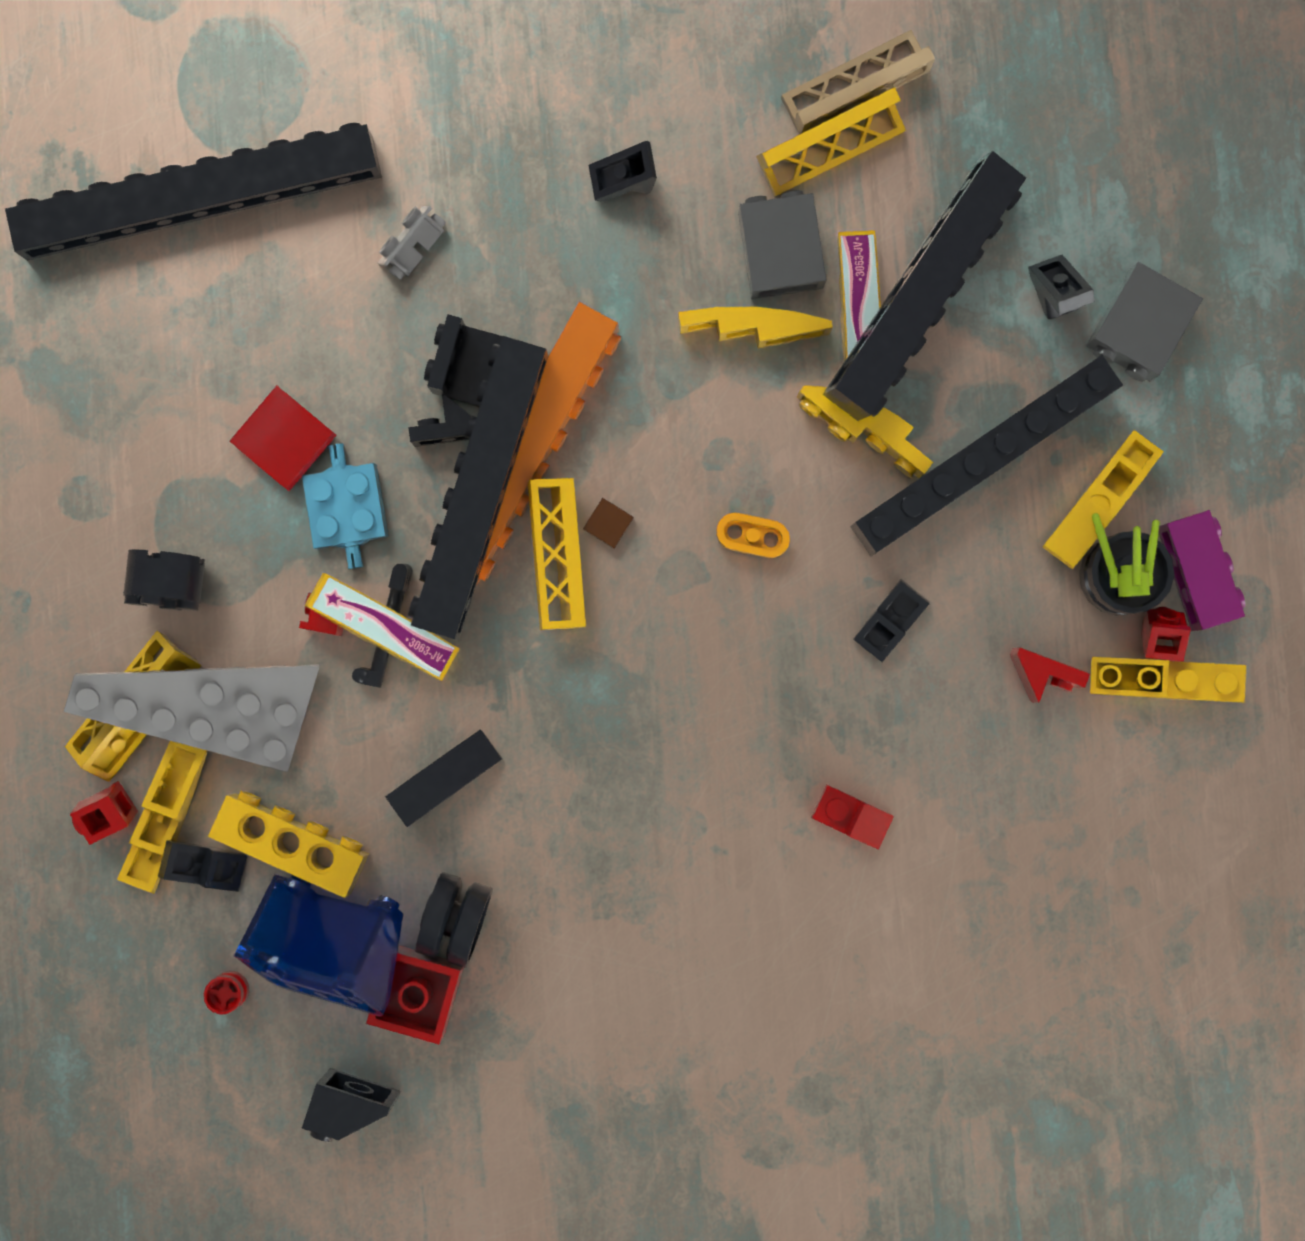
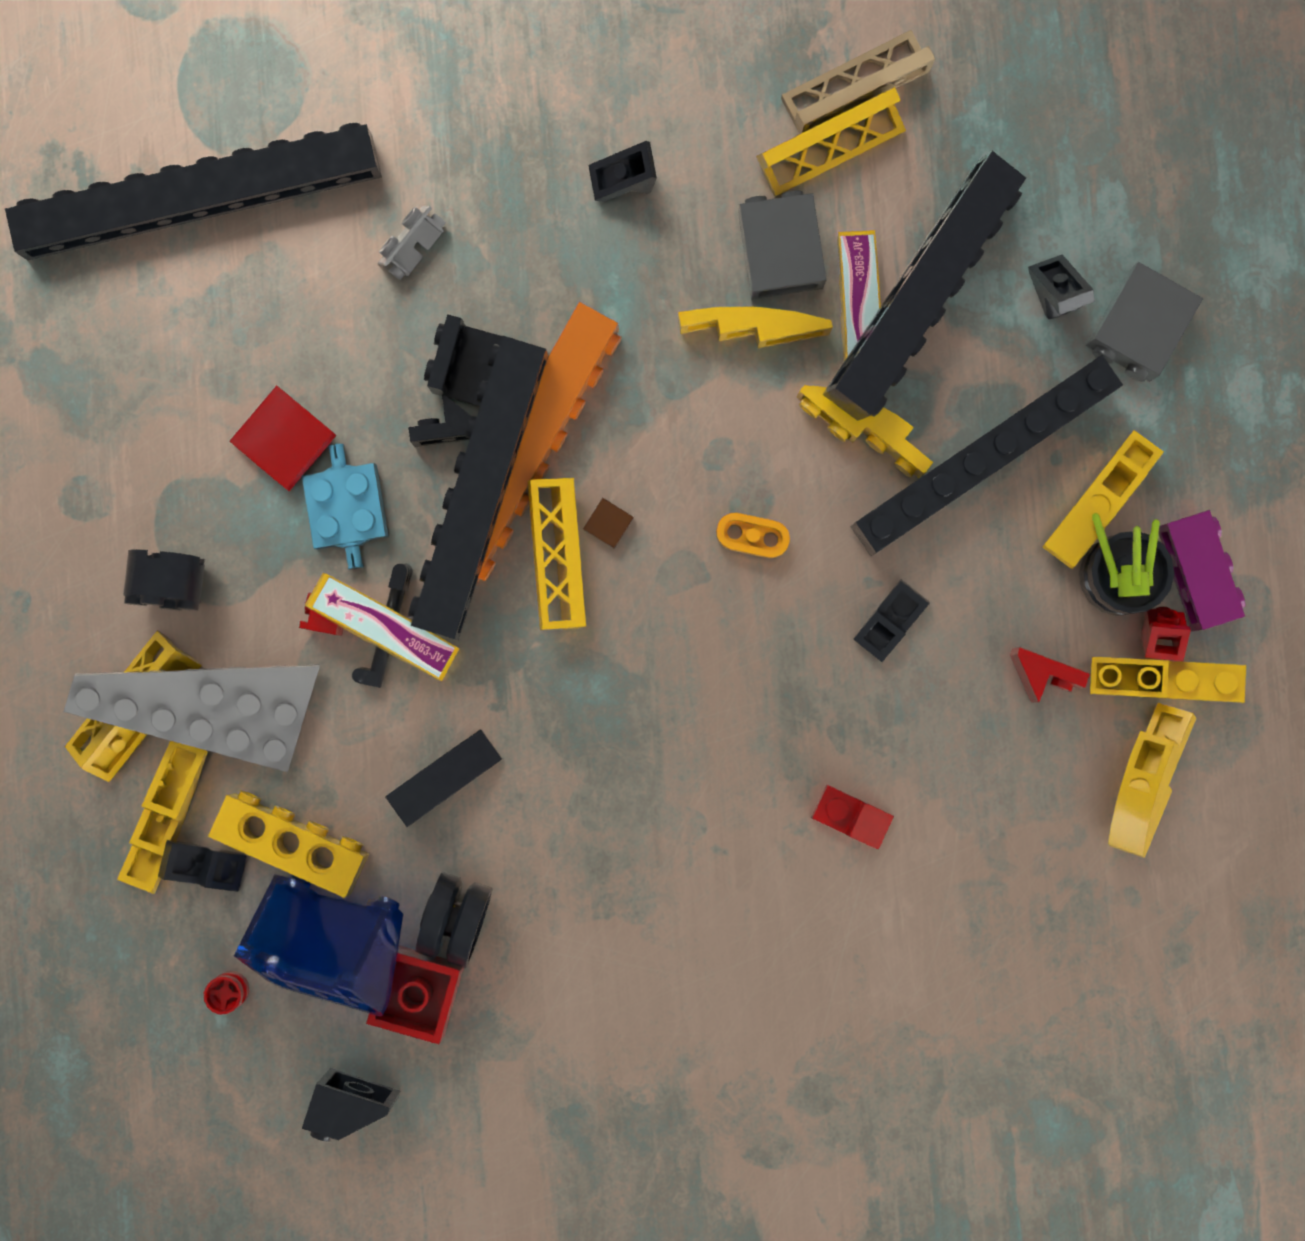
(103, 813): red brick -> none
(1147, 779): none -> yellow slope

